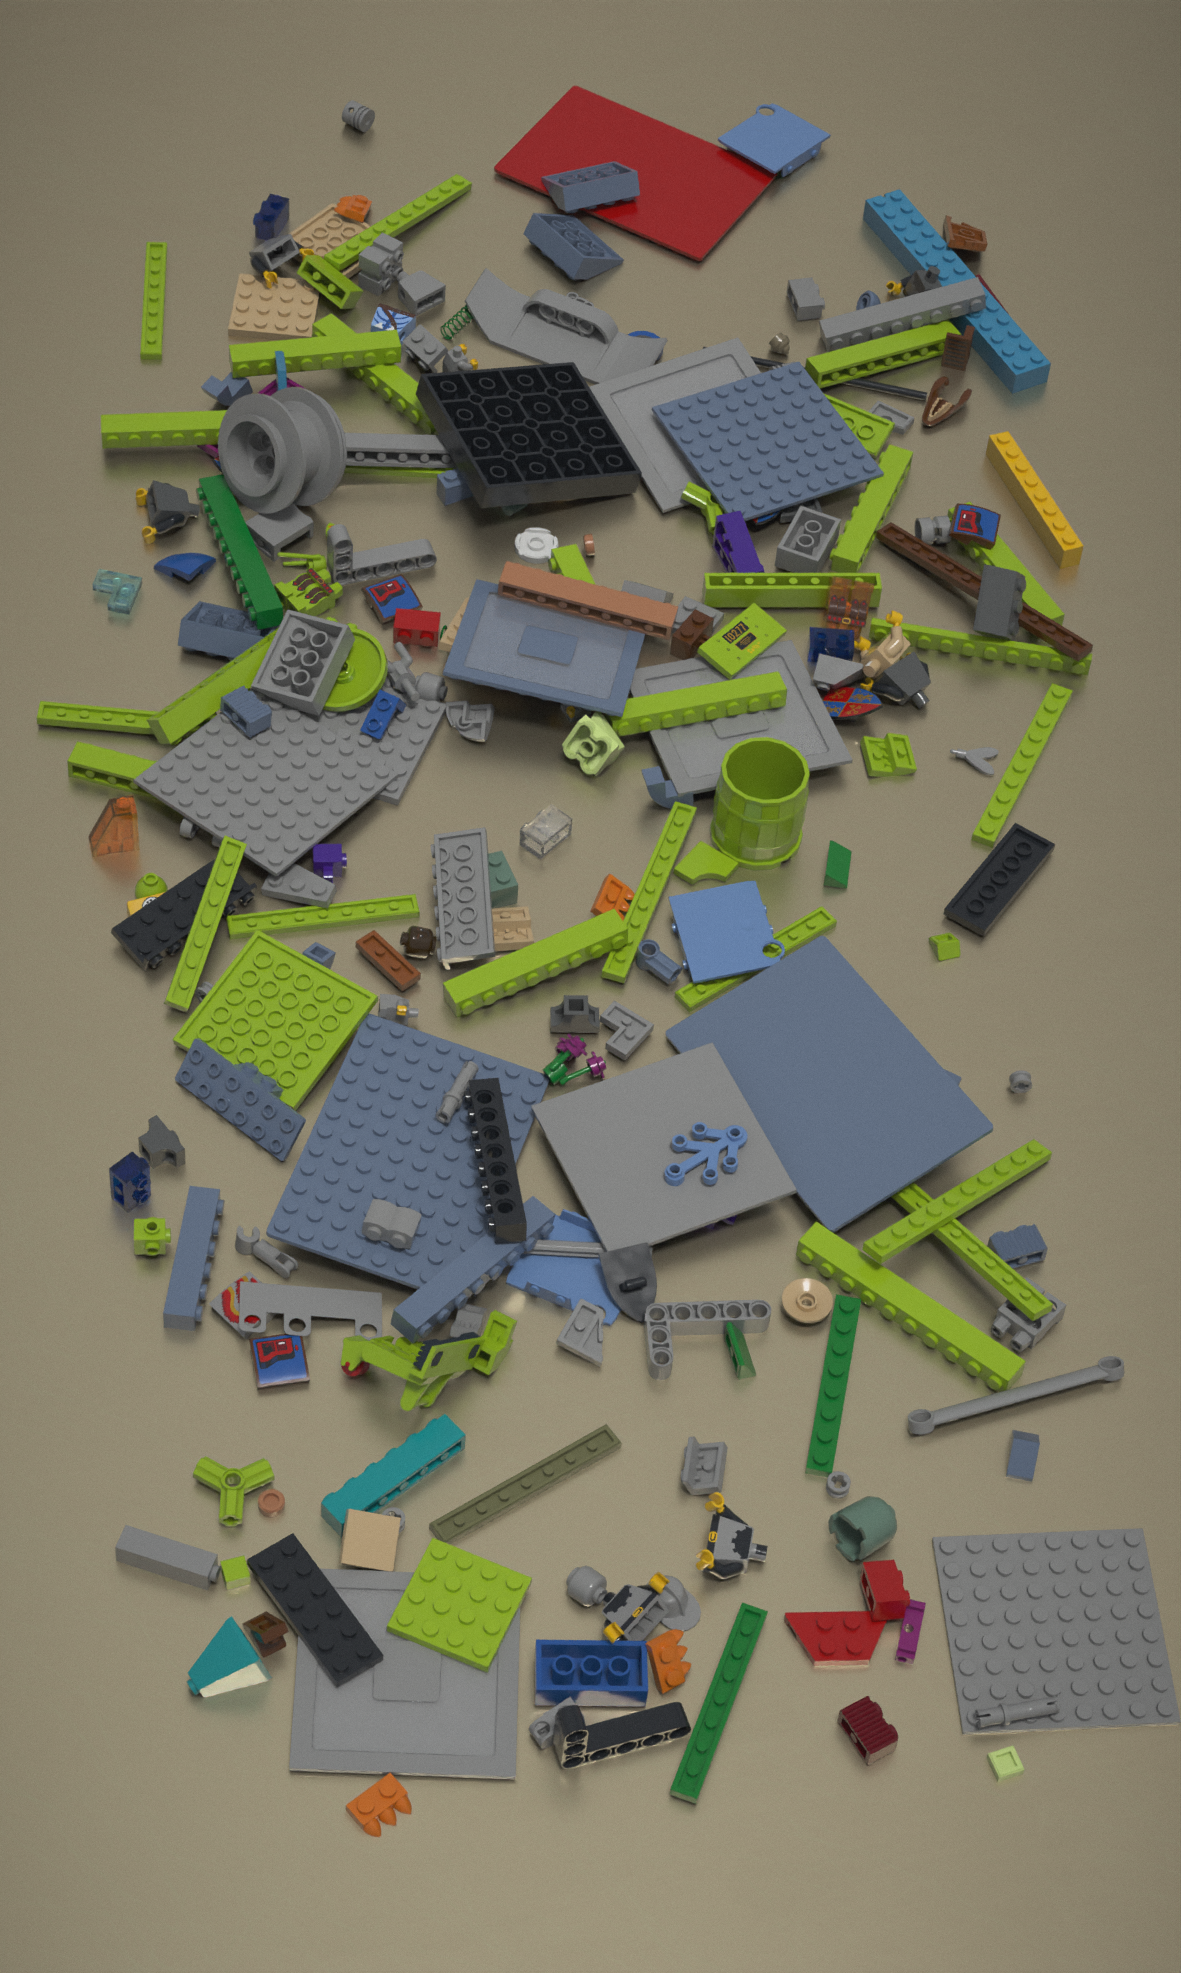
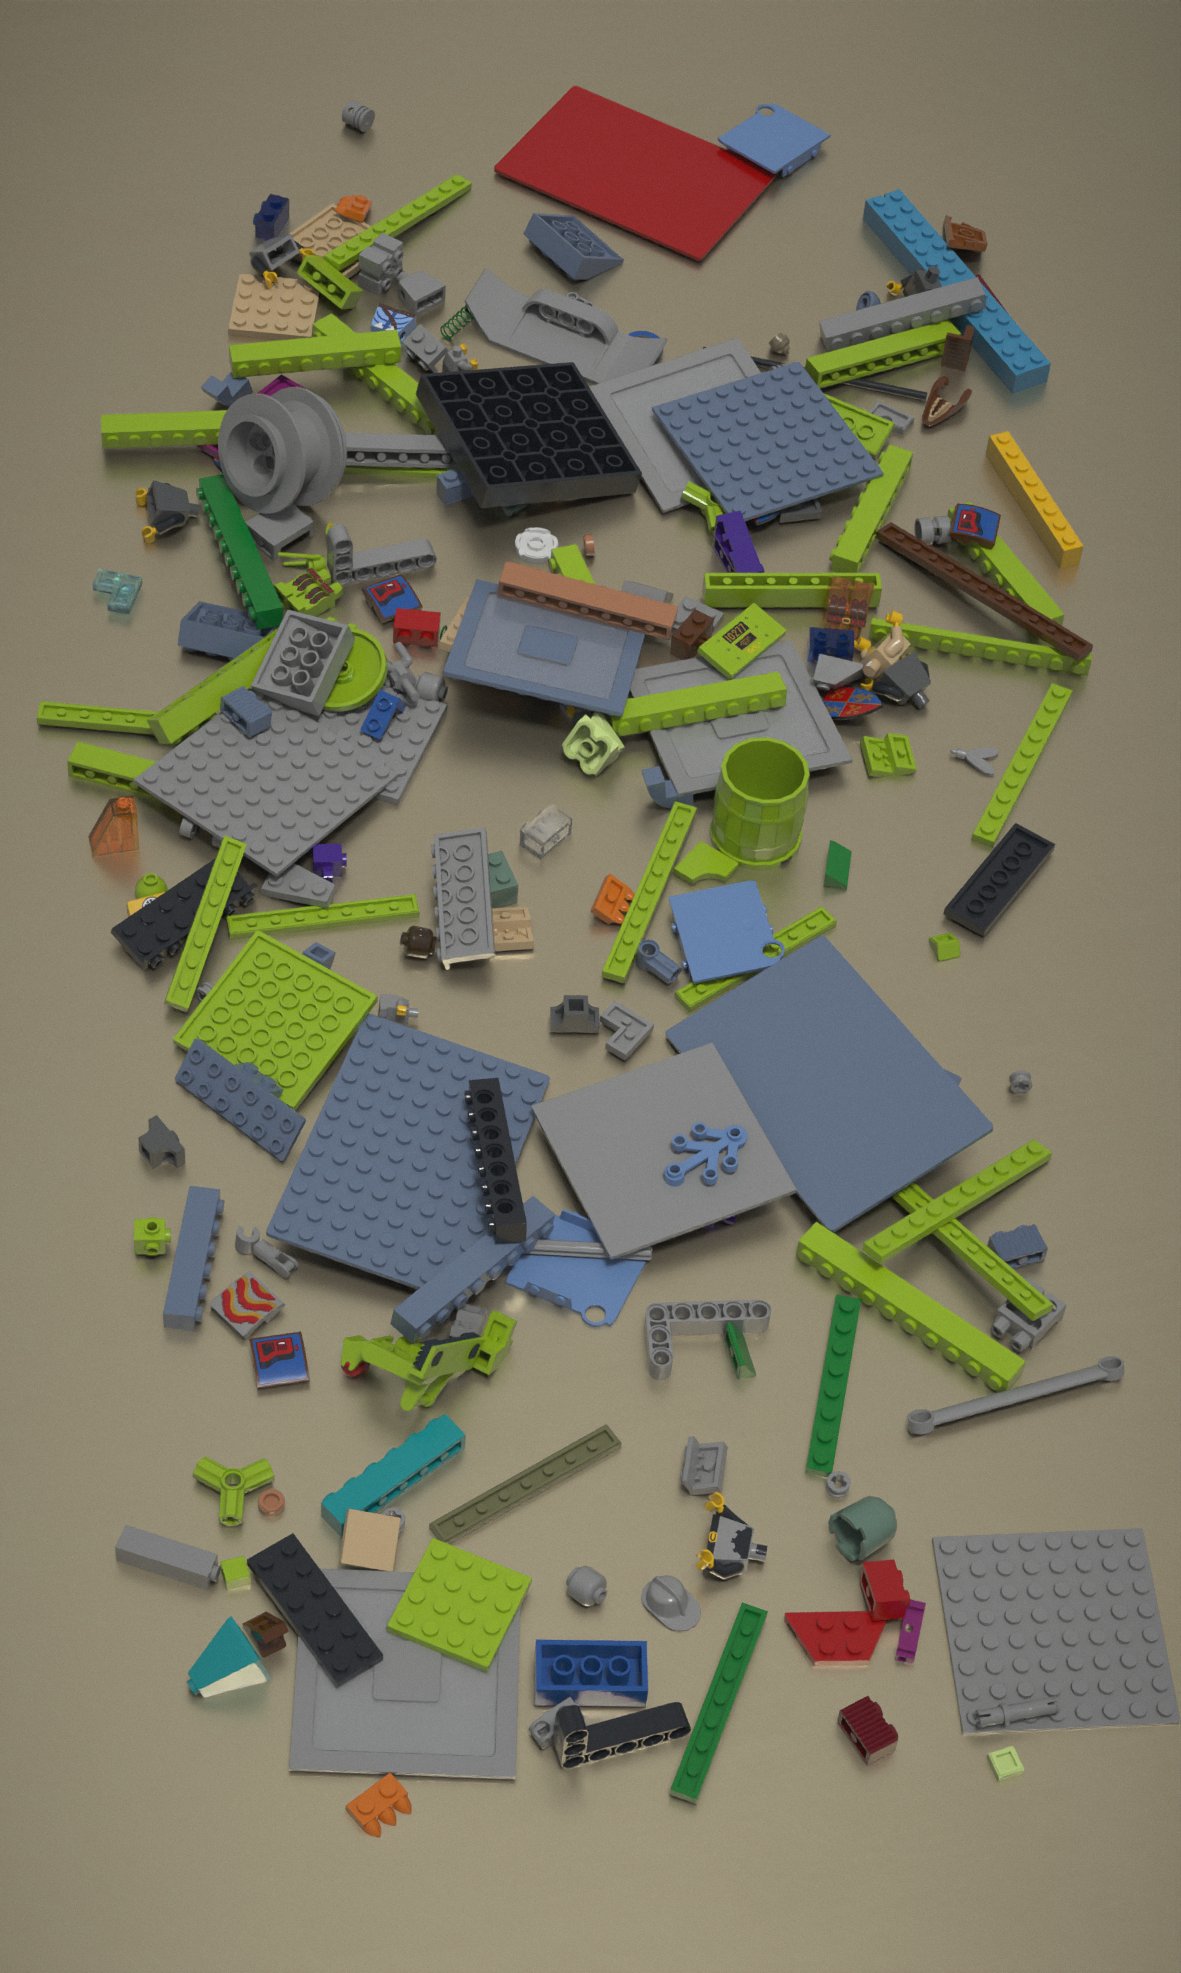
(130, 1181): clear blue brick -> none
(153, 301): lime tile -> none
(185, 565): blue brick -> none
(281, 376): dark azure tile -> none
(306, 1302): light grey piece -> none
(388, 960): dark orange plate -> none
(391, 1224): light grey brick -> none
(453, 1098): light grey pin -> none
(471, 720): light grey brick -> none
(535, 963): lime brick -> none
(566, 1051): plant -> none
(584, 1332): light grey wing -> none
(592, 186): sand blue slope -> none
(630, 1278): black shield -> none
(634, 1610): torso -> none
(666, 1659): orange plate -> none
(805, 298): light grey brick -> none
(807, 541): light grey brick -> none
(807, 1292): tan dish -> none
(999, 603): dark grey slope -> none
(1022, 1455): sand blue slope -> none

